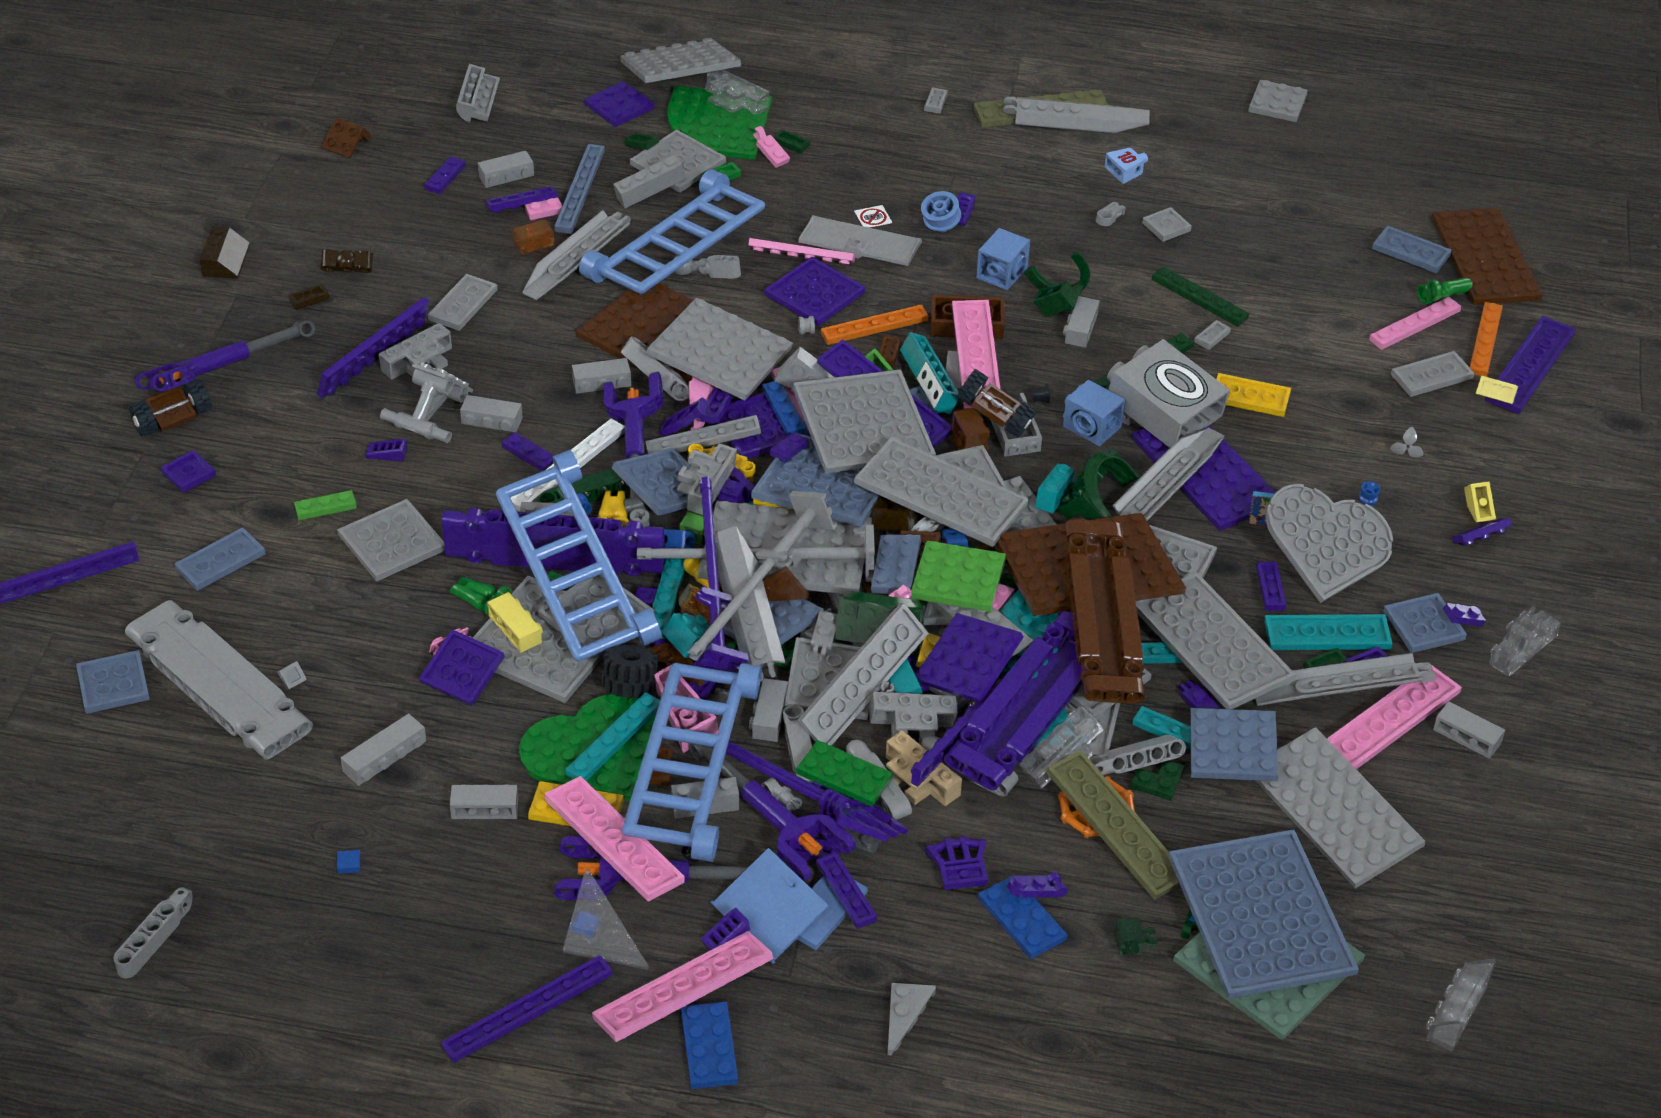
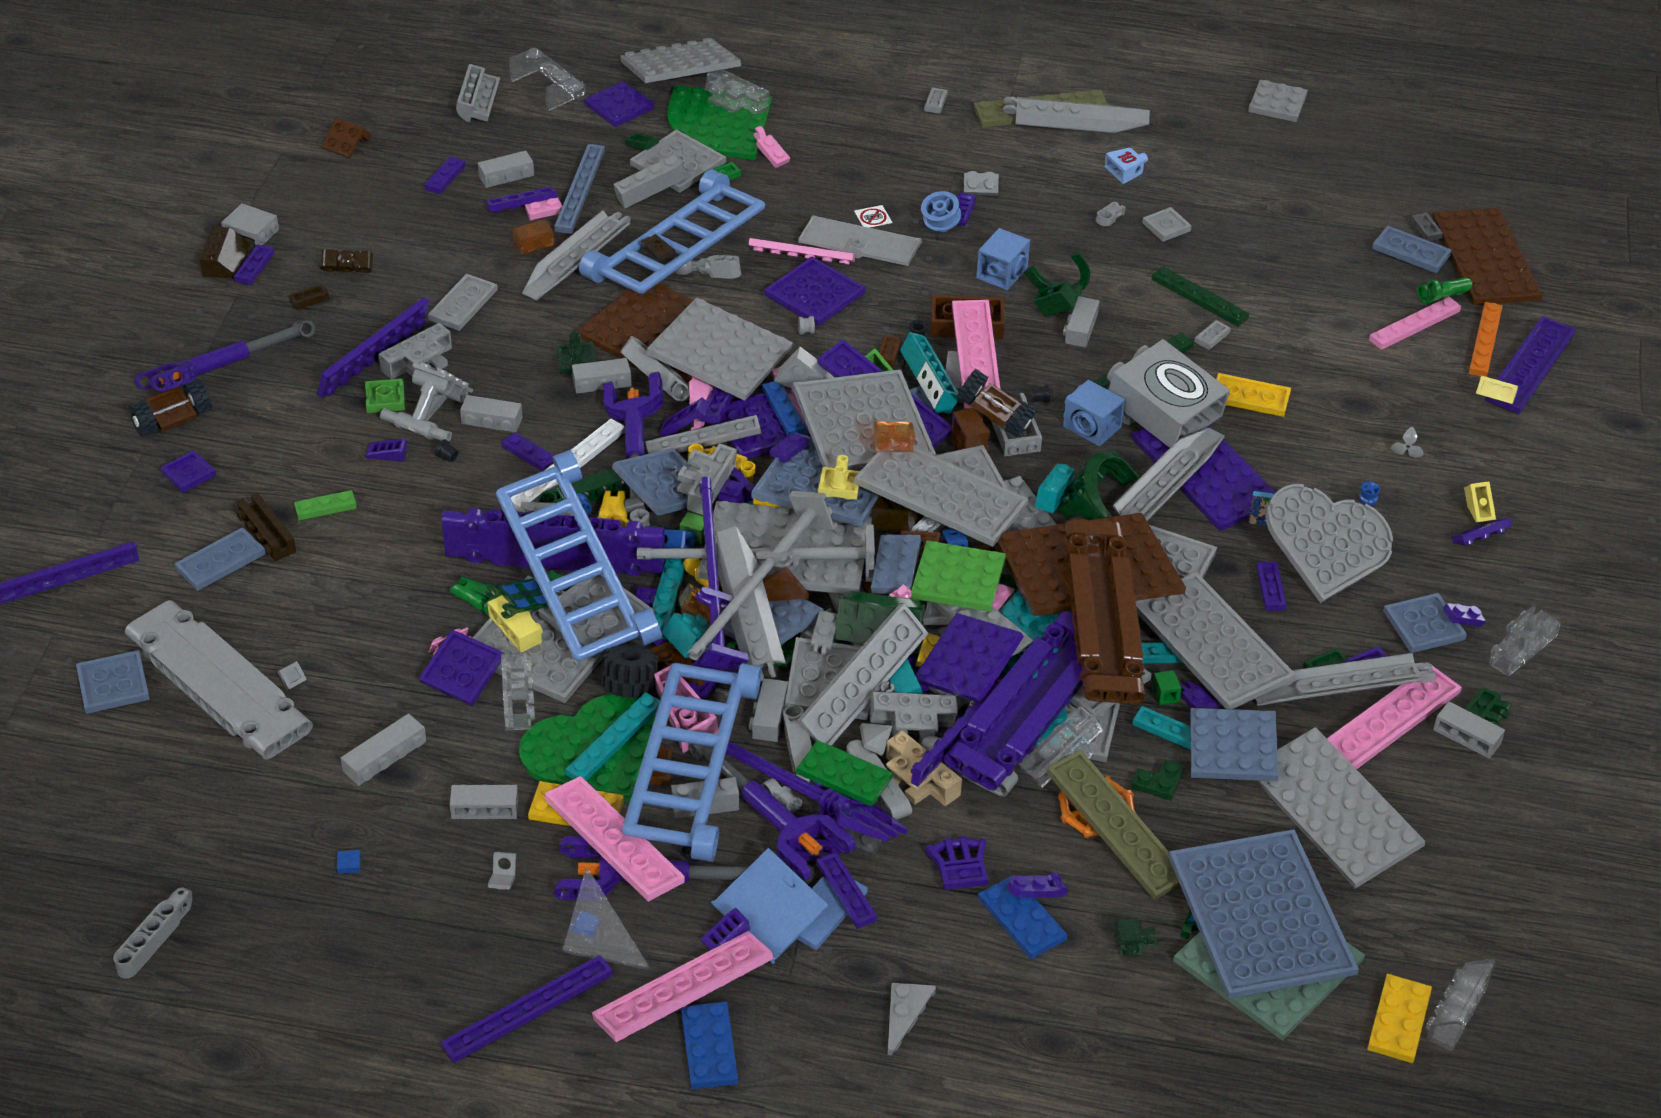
(252, 223): none -> light grey panel
(254, 264): none -> dark purple plate
(266, 527): none -> dark brown brick
(384, 394): none -> bright green brick
(391, 540): light grey plate -> none
(446, 451): none -> black piece
(501, 877): none -> light grey bracket
(516, 687): none -> clear piece
(521, 595): none -> dark green flag
(566, 85): none -> clear windscreen
(574, 353): none -> clear green plate
(658, 247): none -> dark brown plate
(792, 141): dark green tile -> none
(839, 480): none -> light yellow plate
(874, 324): orange plate -> none
(875, 736): none -> light grey slope
(893, 436): none -> clear orange brick
(918, 327): none -> black piece
(981, 183): none -> light grey bracket
(1143, 752): light grey piece -> none
(1166, 687): none -> green brick
(1327, 632): teal plate -> none
(1399, 1018): none -> yellow plate
(1426, 227): none -> flat silver plate
(1432, 373): light grey plate -> none
(1485, 702): none -> dark green plate

